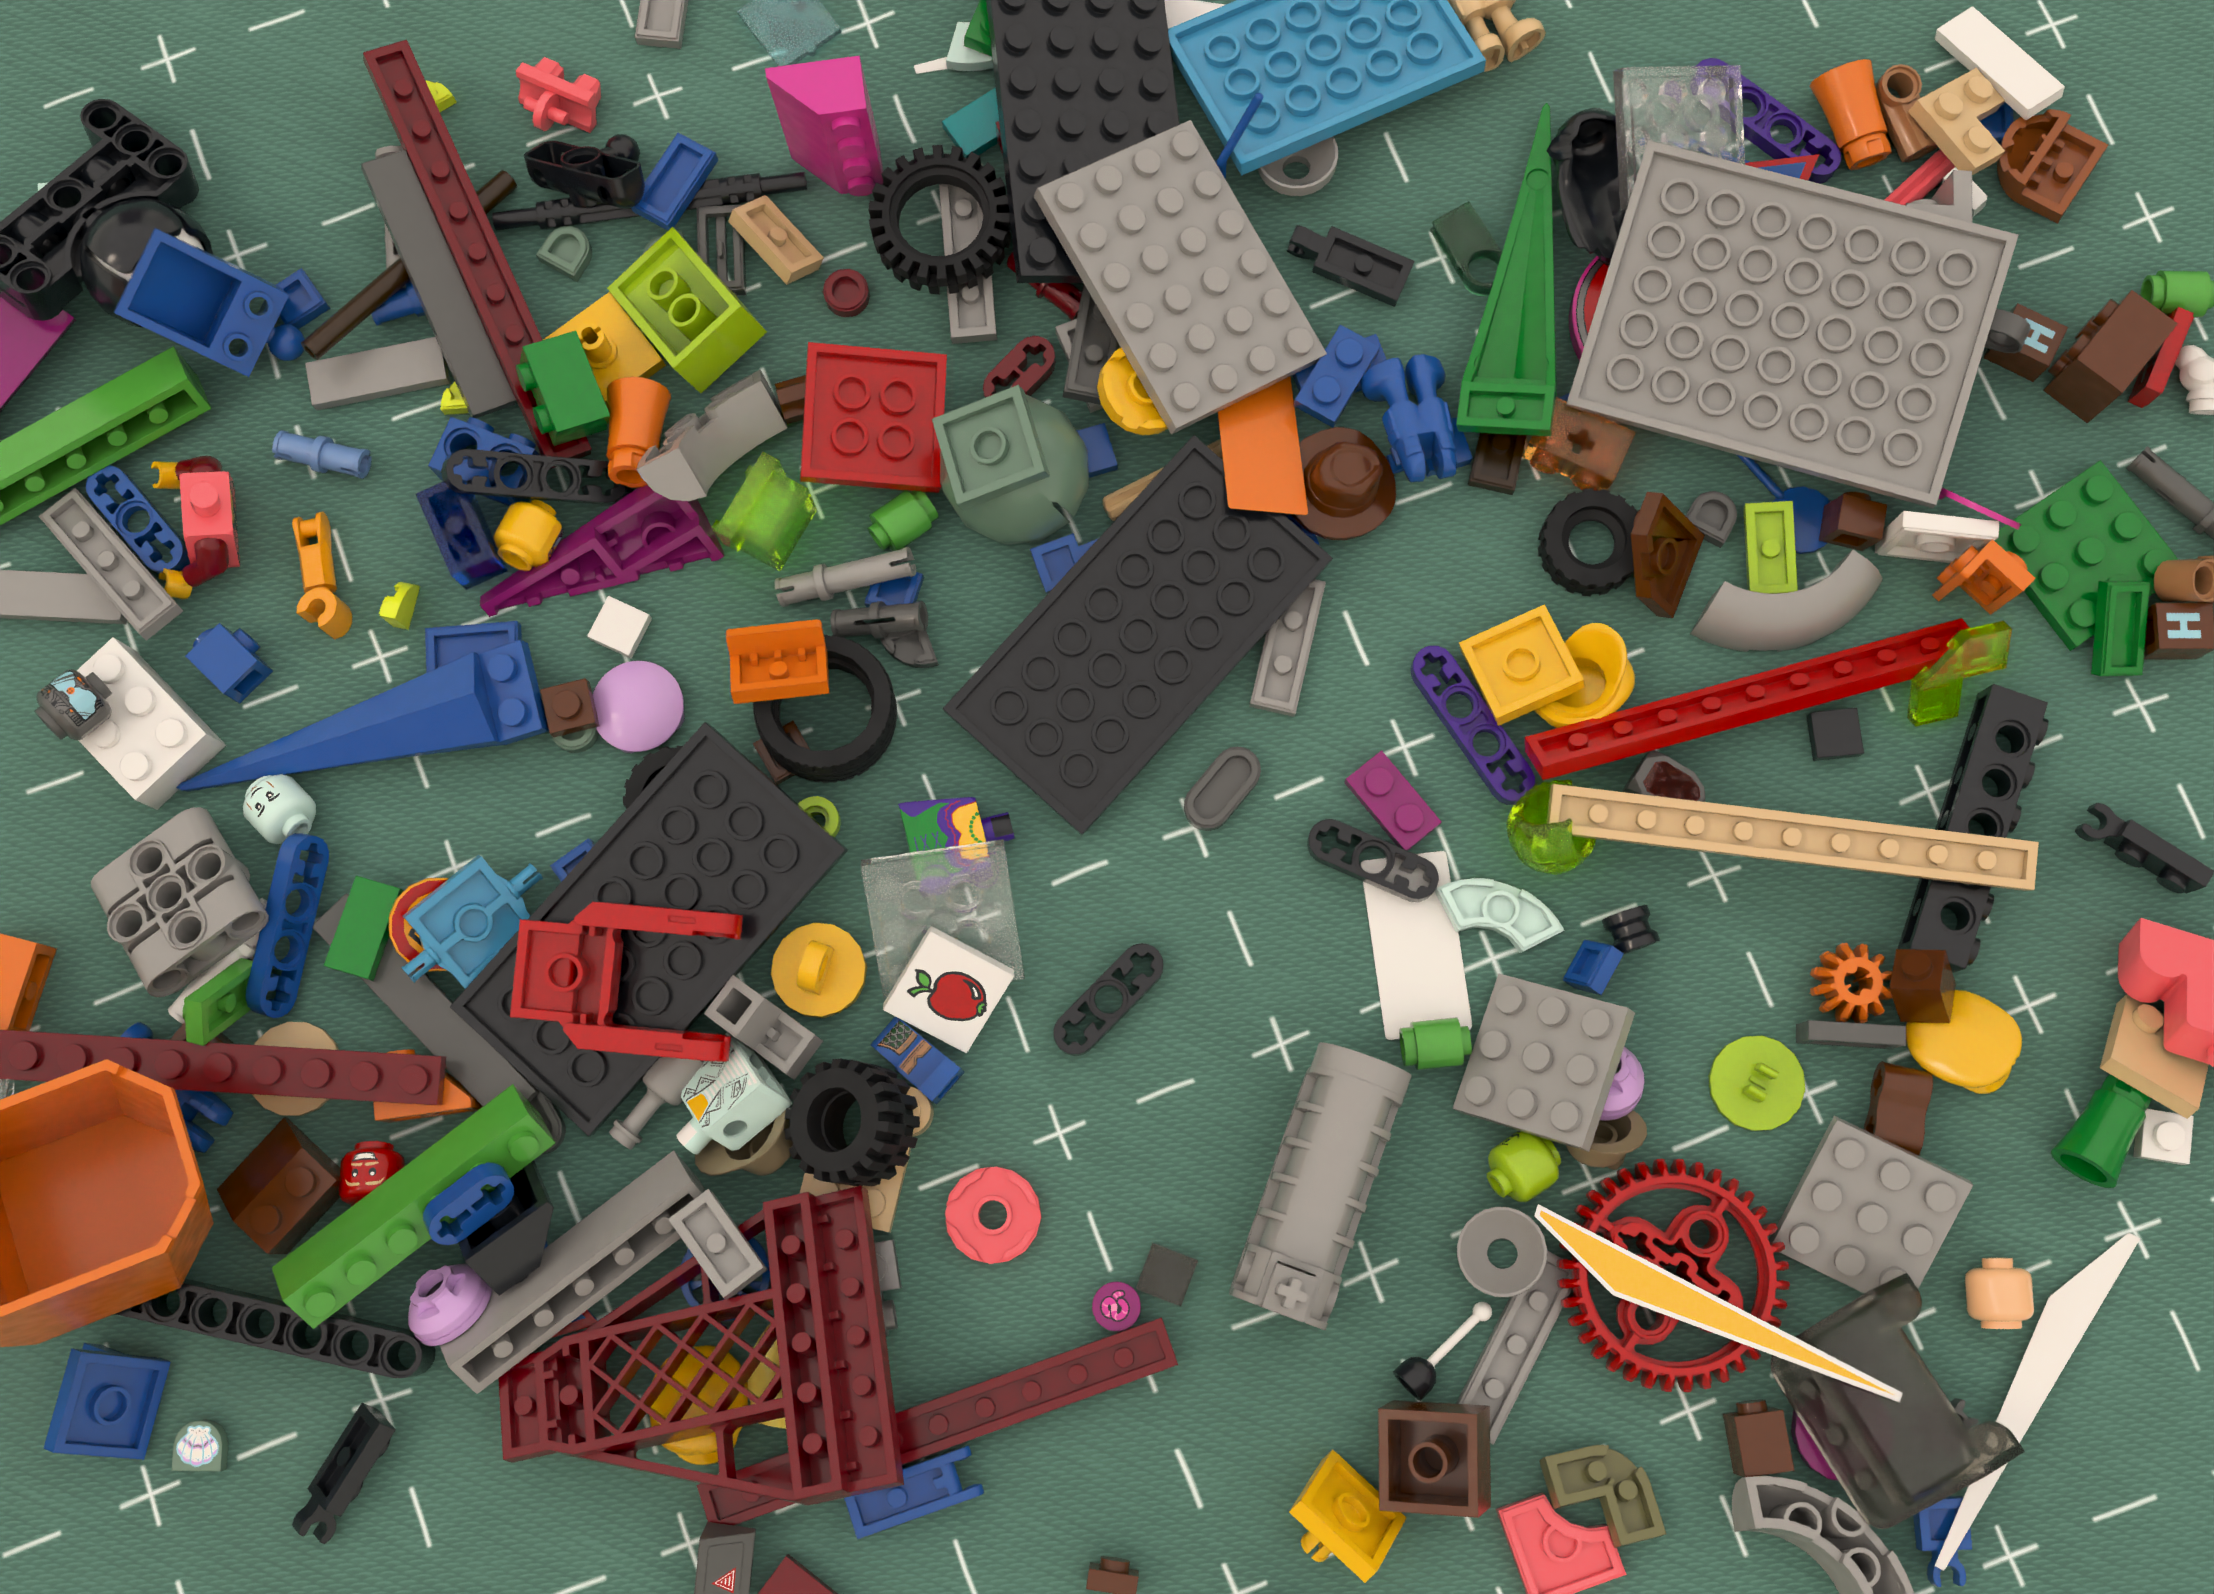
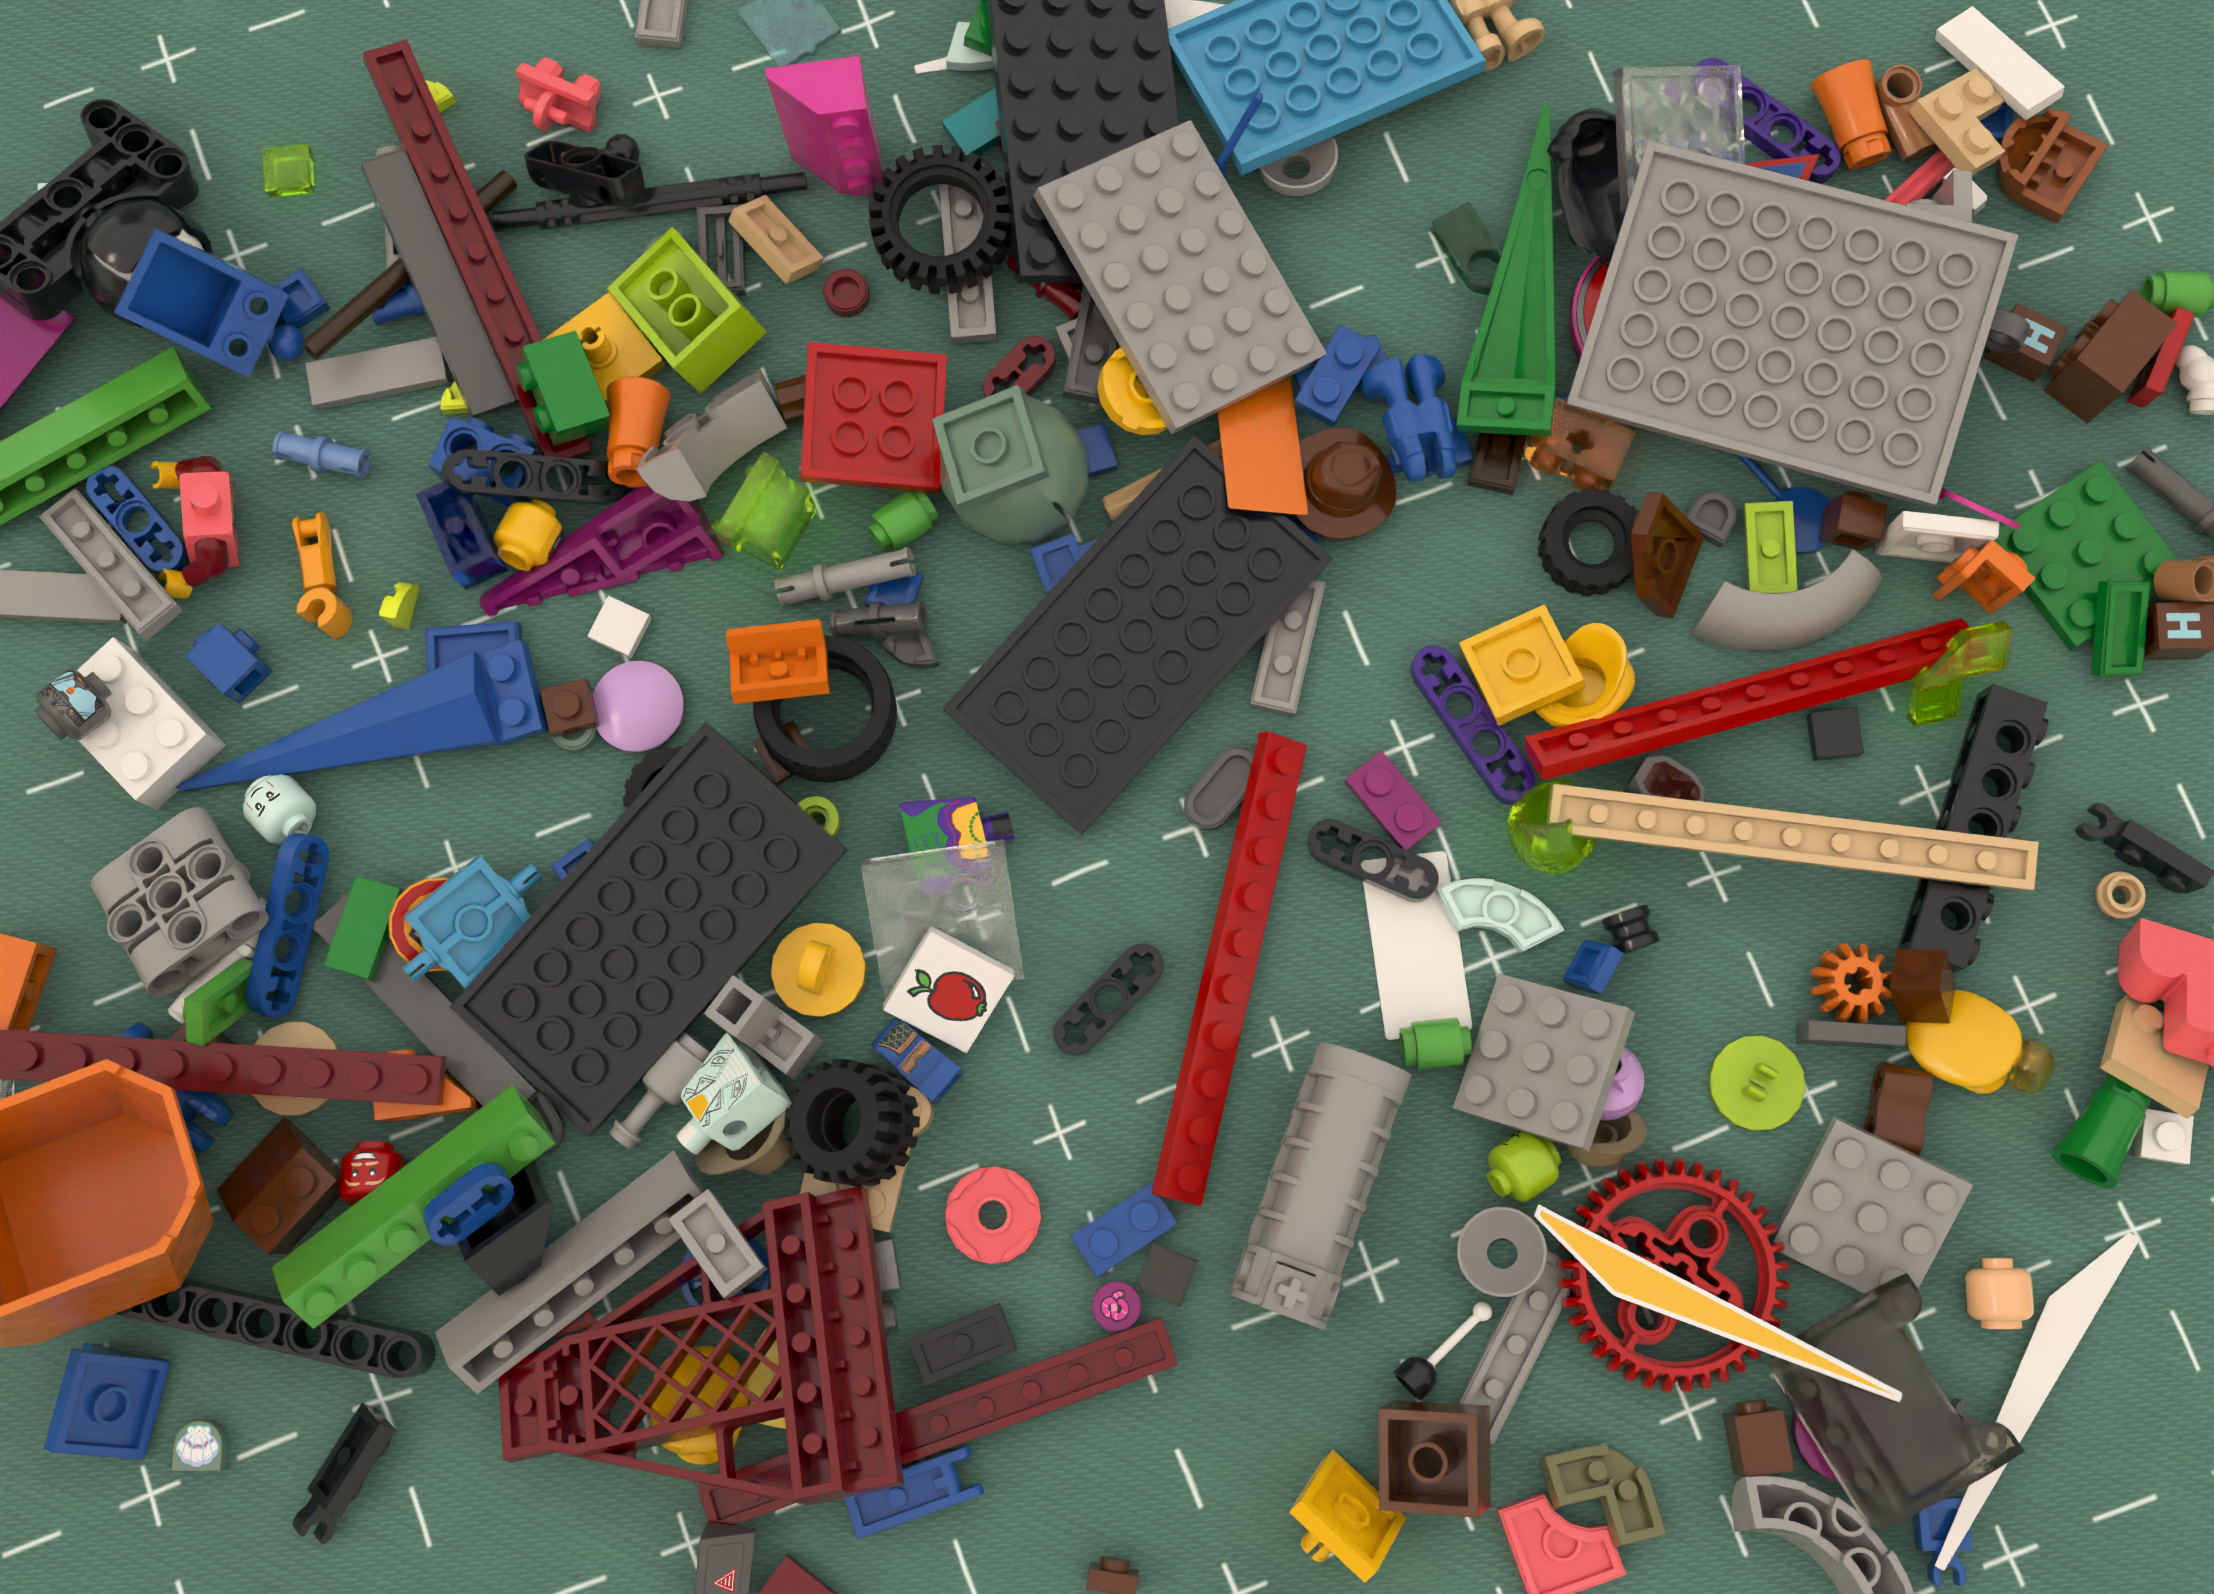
(288, 170): none -> clear neon green tile
(447, 1303): lavender piece -> none
(566, 252): sand green tile -> none
(575, 971): red plate -> none
(675, 181): blue tile -> none
(962, 1344): none -> black plate
(1123, 1230): none -> blue plate
(1229, 969): none -> red plate
(1353, 262): black plate -> none
(2031, 1068): none -> clear yellow piece
(2133, 892): none -> tan plate

